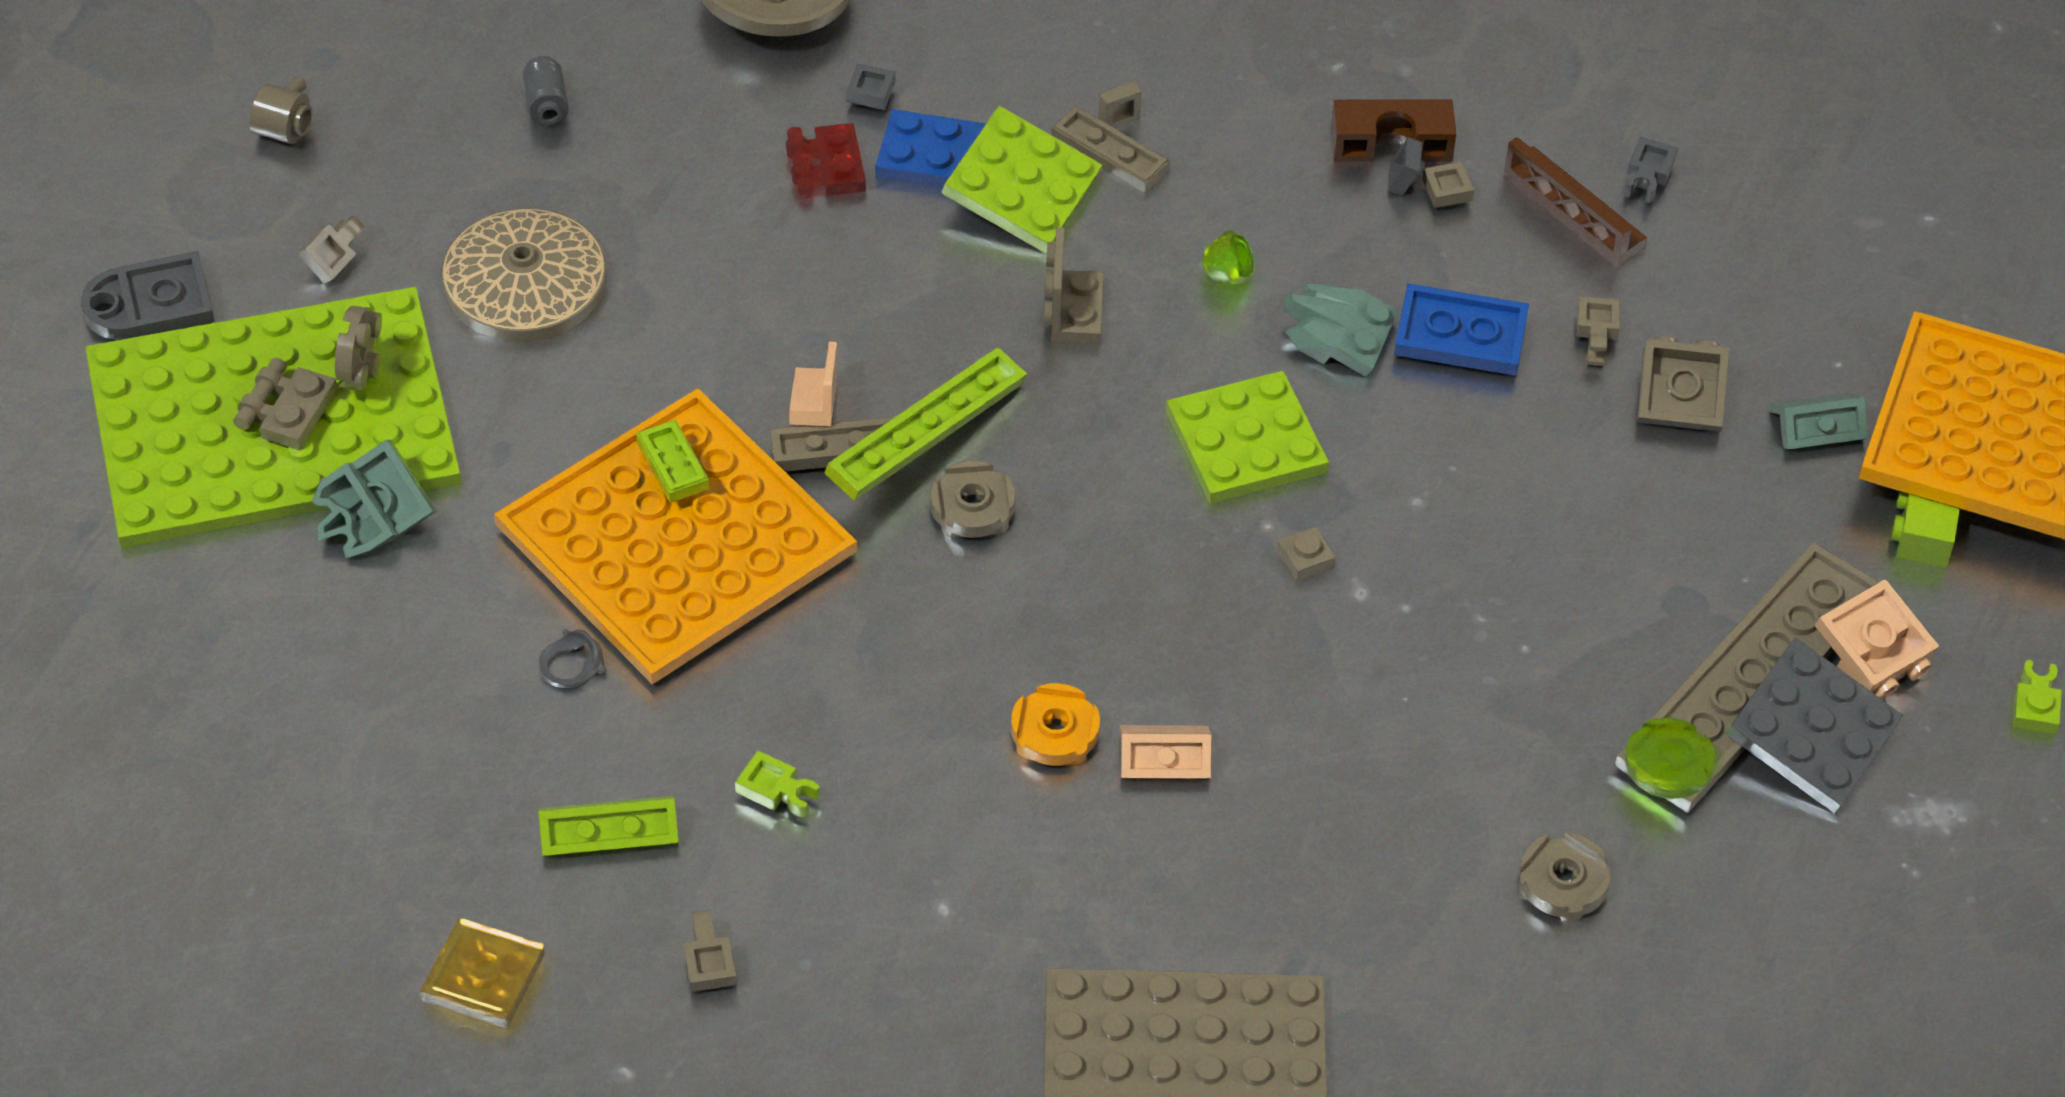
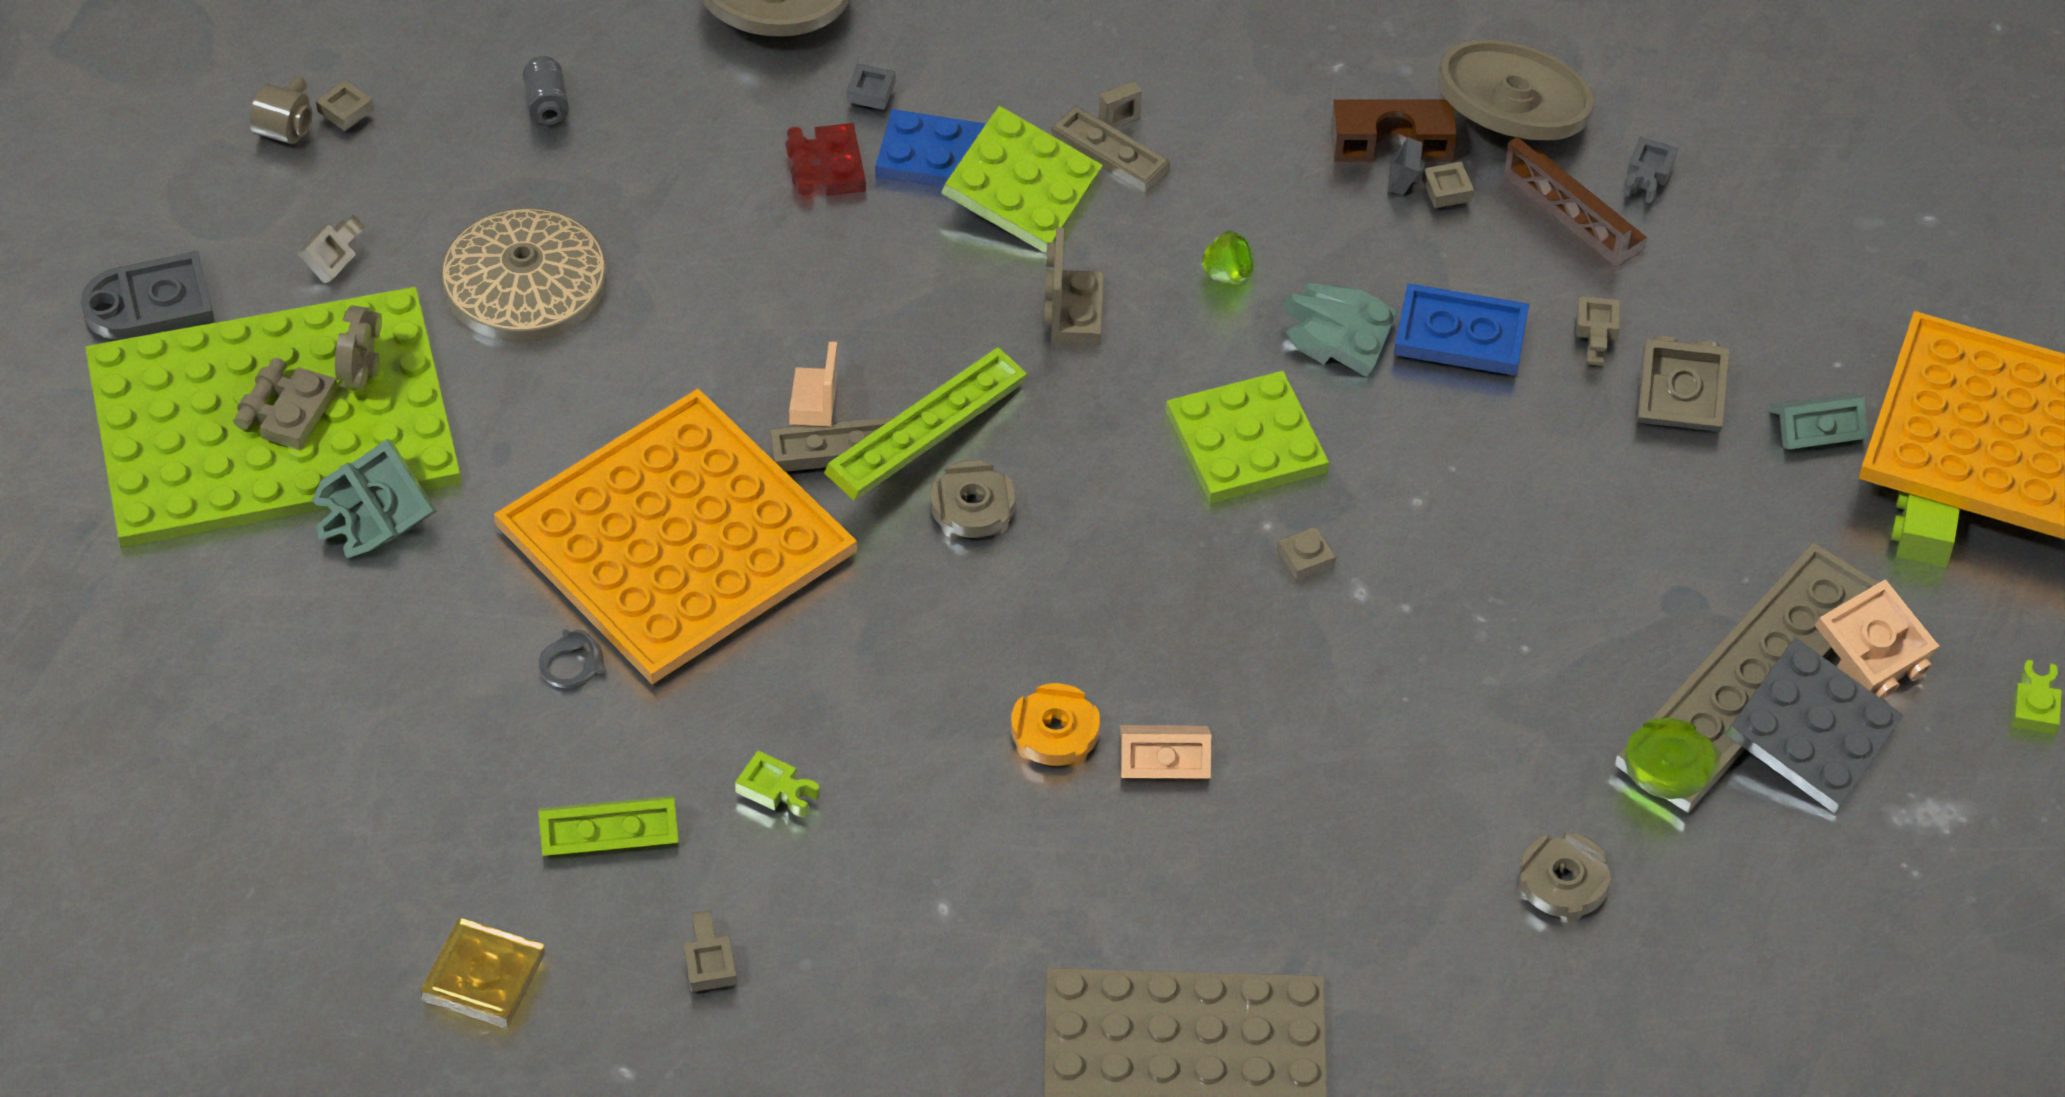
(344, 105): none -> dark tan plate
(672, 461): lime plate -> none
(1515, 89): none -> dark tan dish

